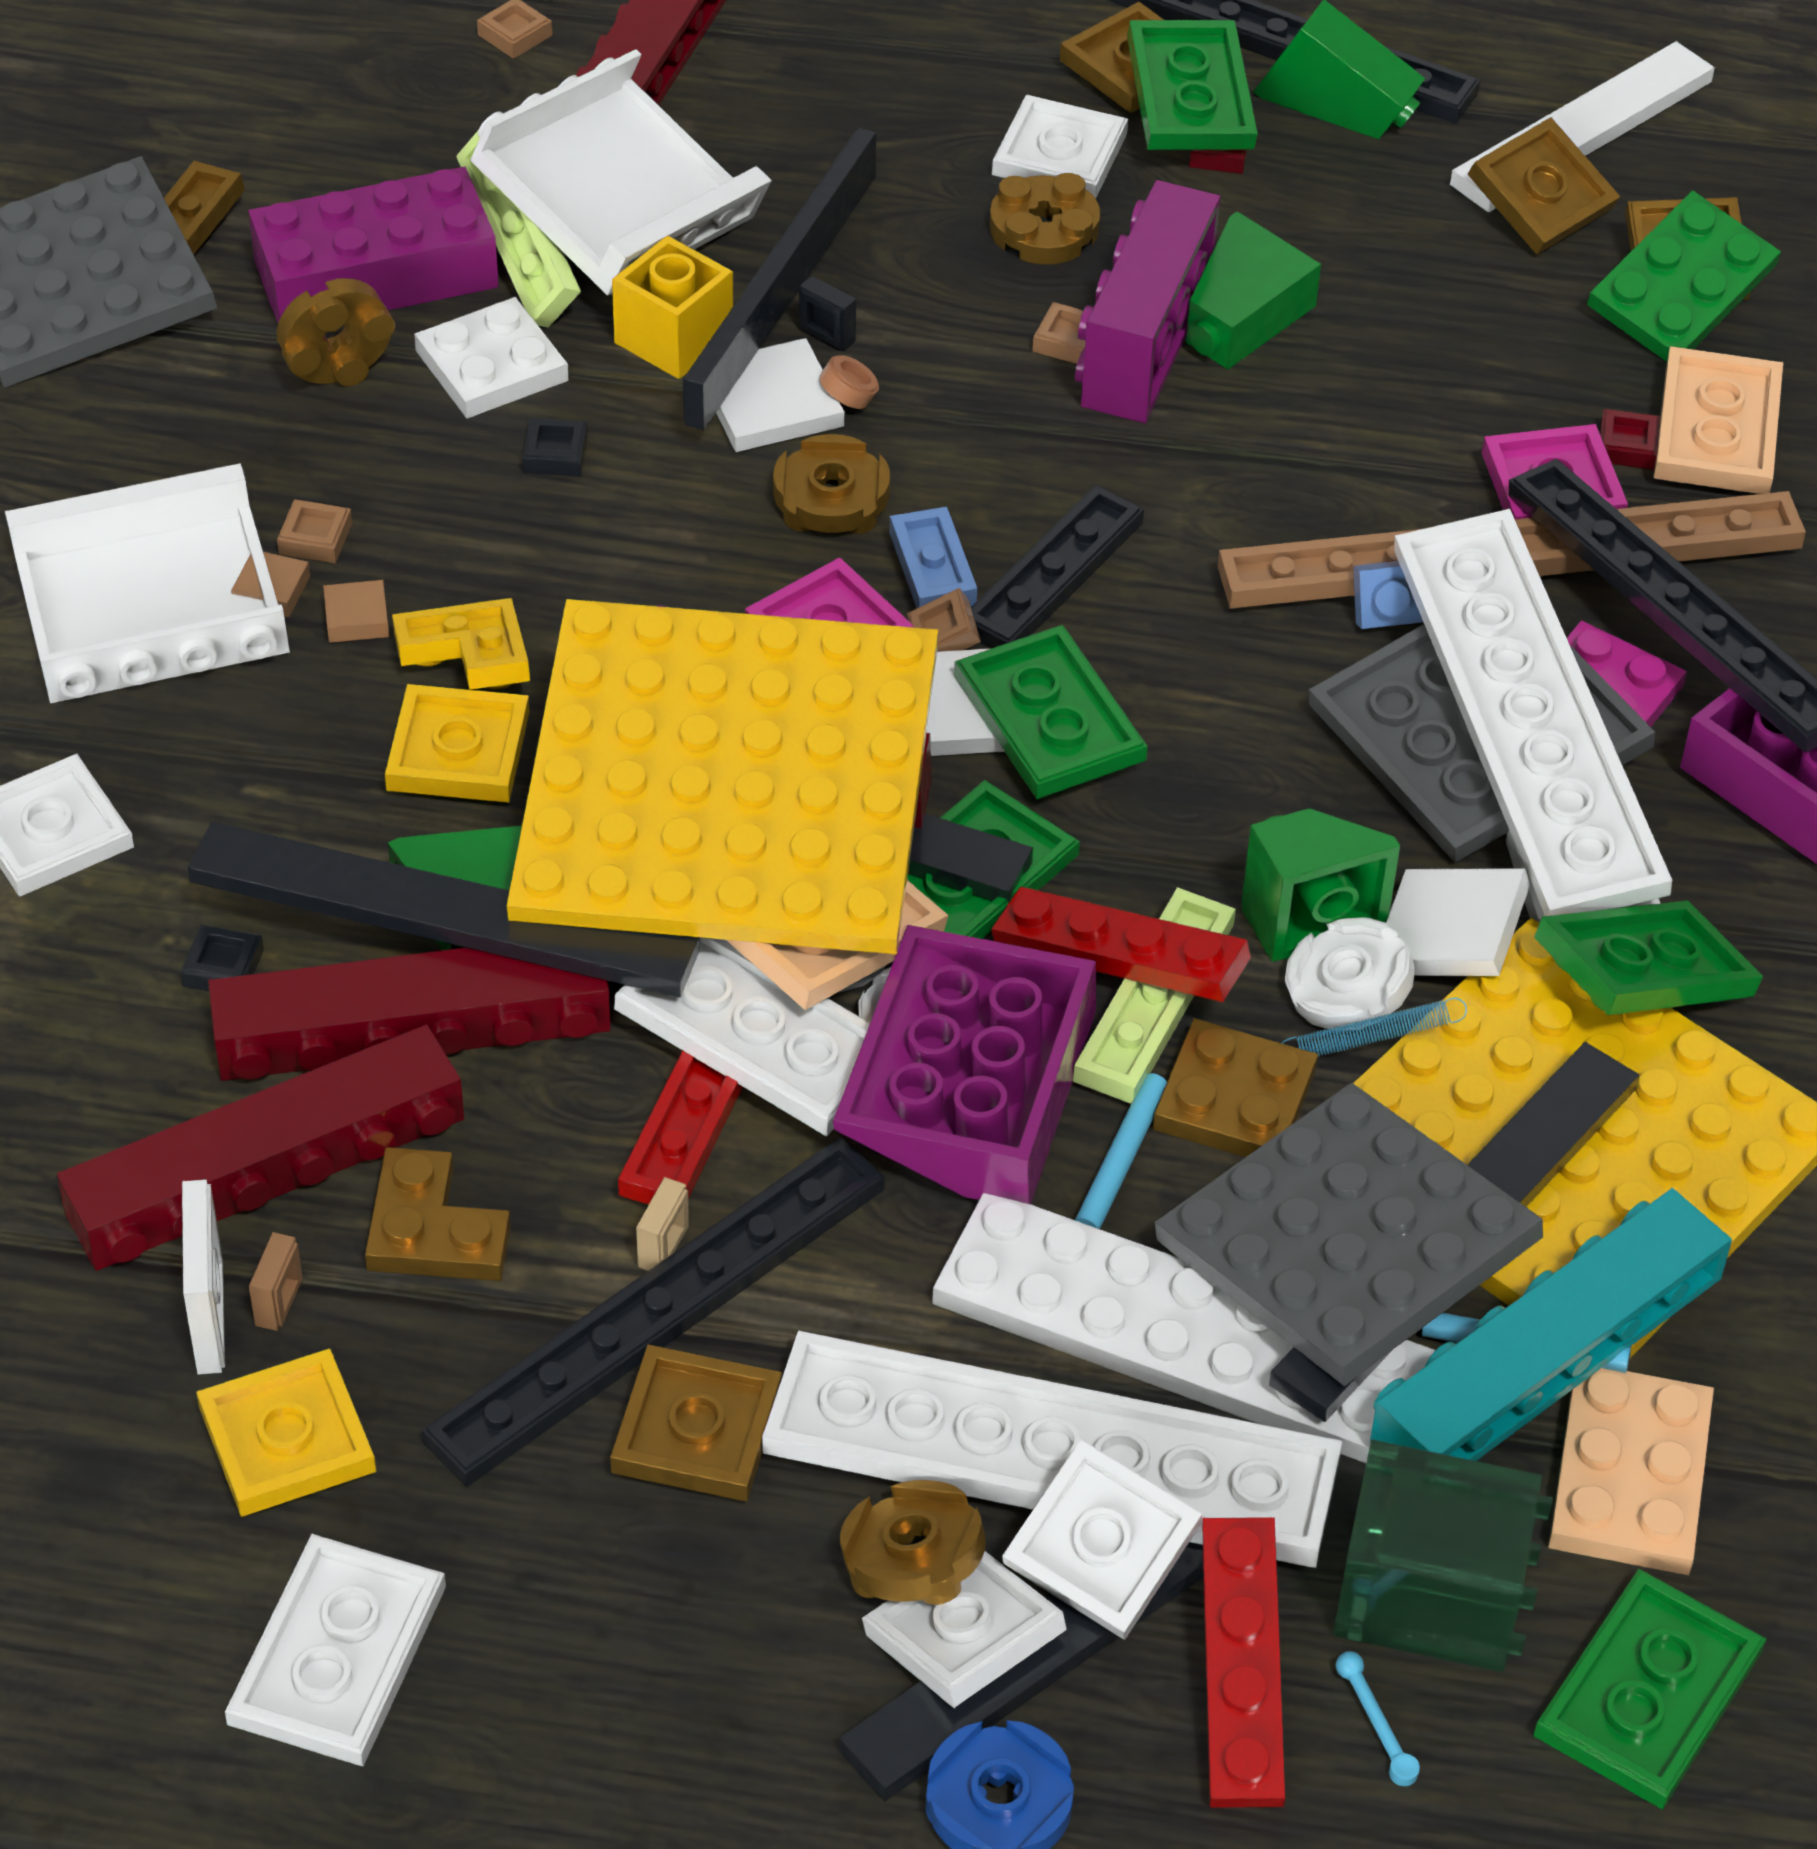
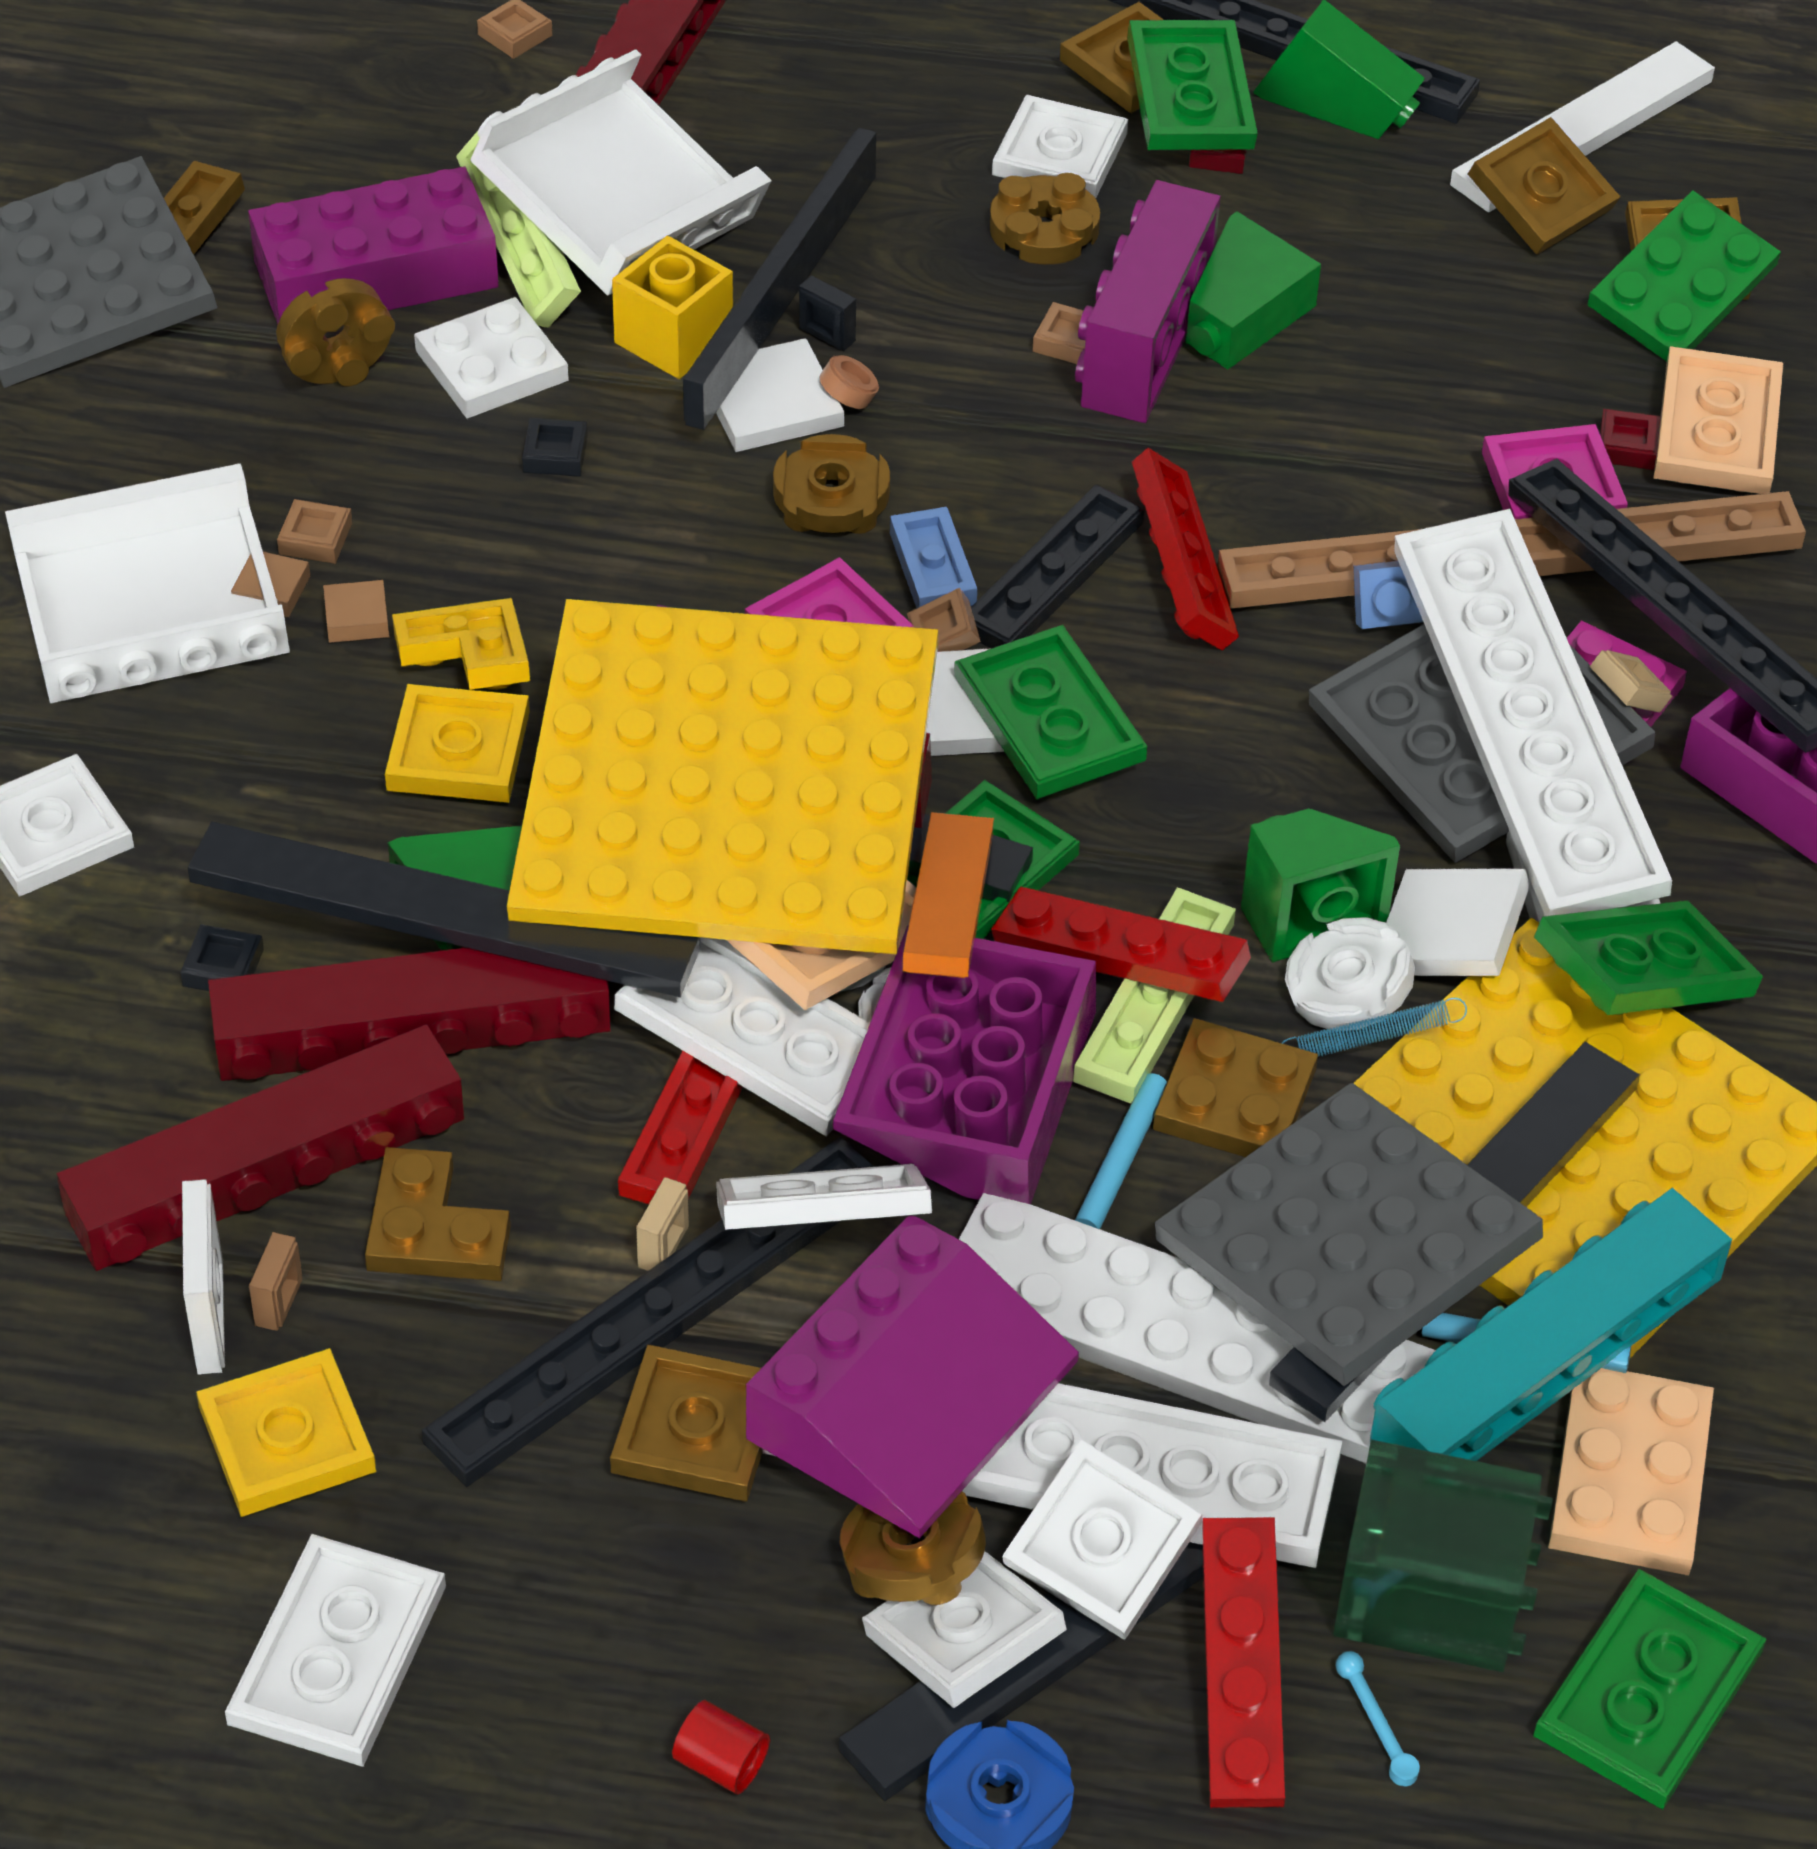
(721, 1747): none -> red beam
(822, 1196): none -> white tile
(907, 1377): none -> magenta slope
(948, 895): none -> orange tile
(1184, 550): none -> red plate
(1631, 680): none -> tan tile

